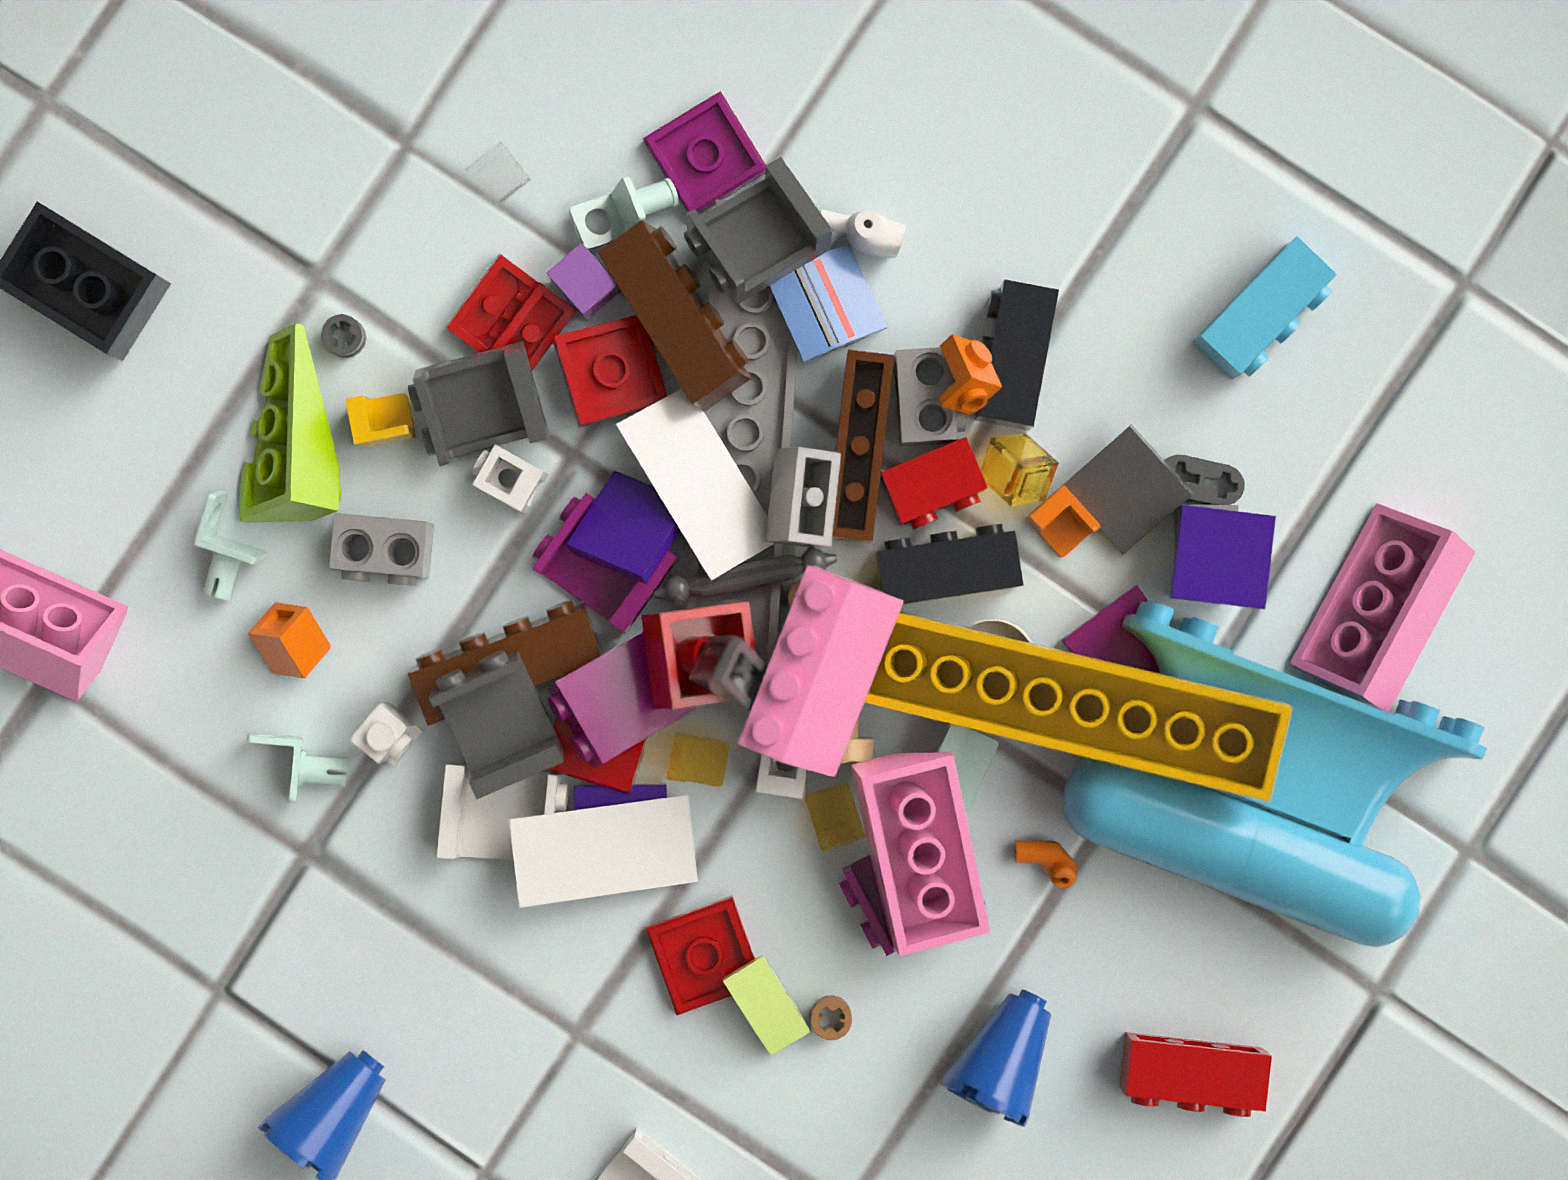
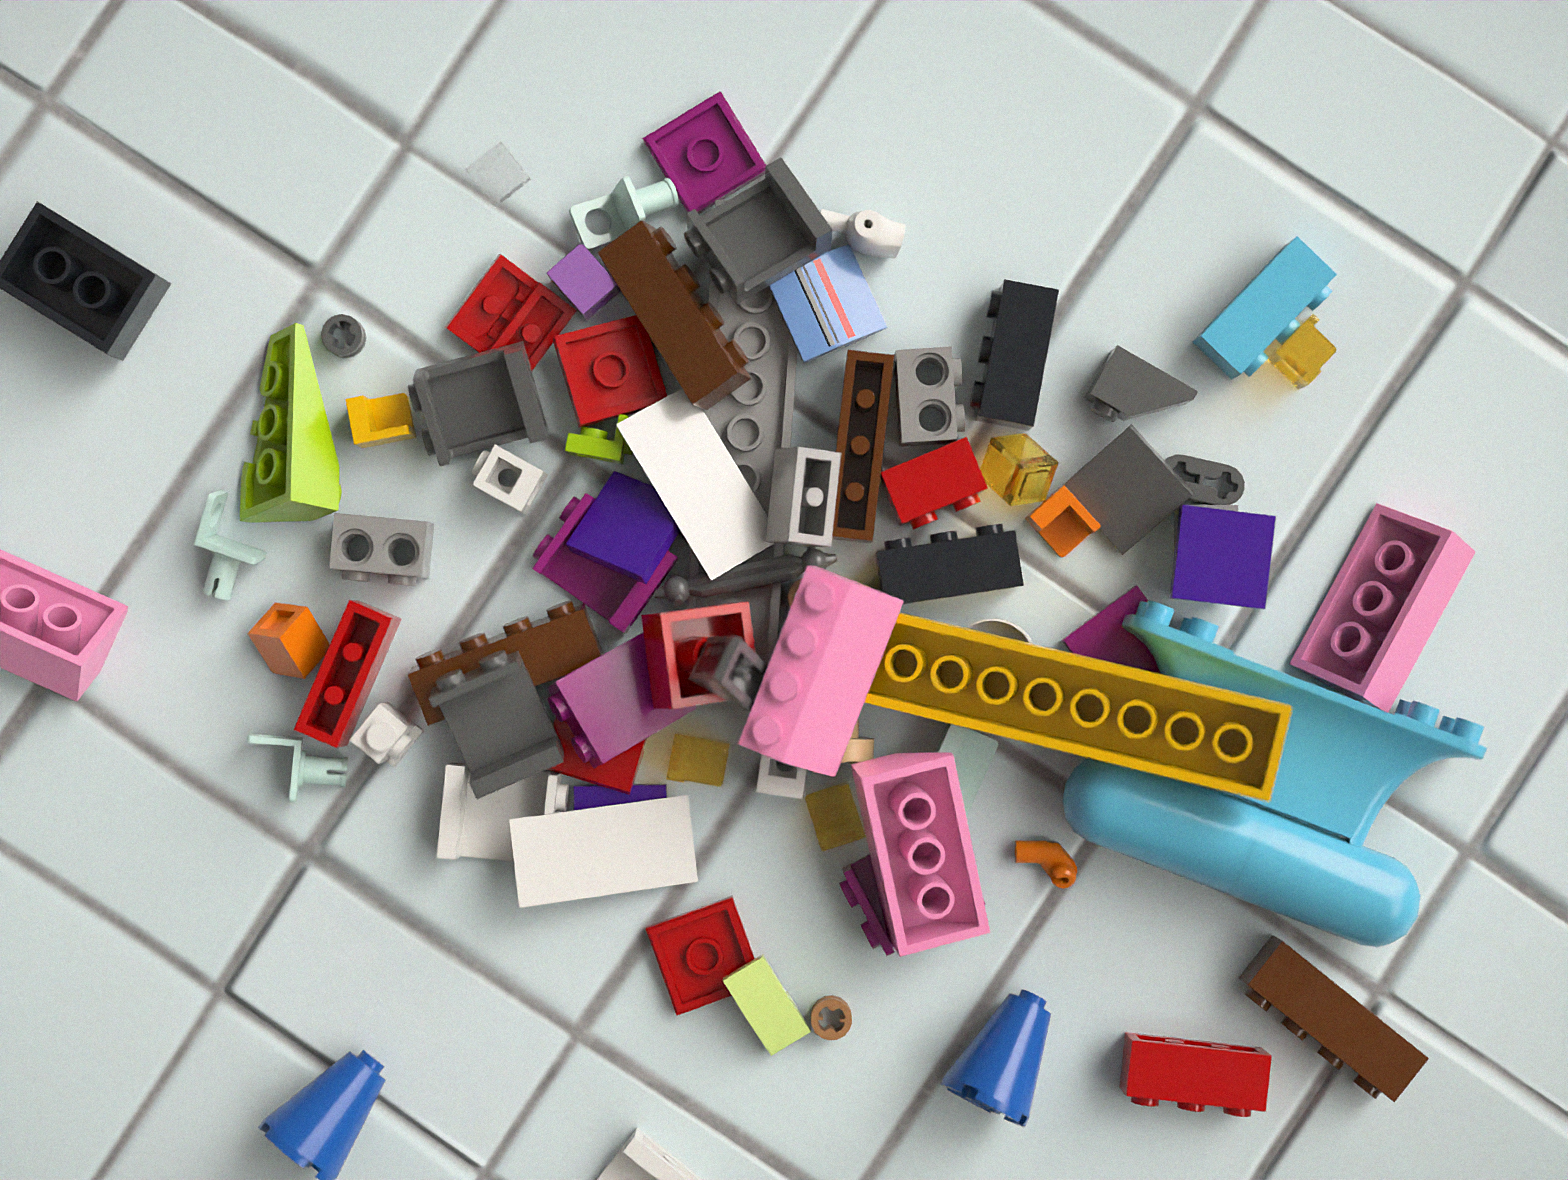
(347, 674): none -> red brick
(594, 444): none -> lime bracket
(973, 375): orange bracket -> none
(1133, 388): none -> dark grey slope
(1302, 353): none -> clear yellow panel
(1333, 1018): none -> reddish brown brick

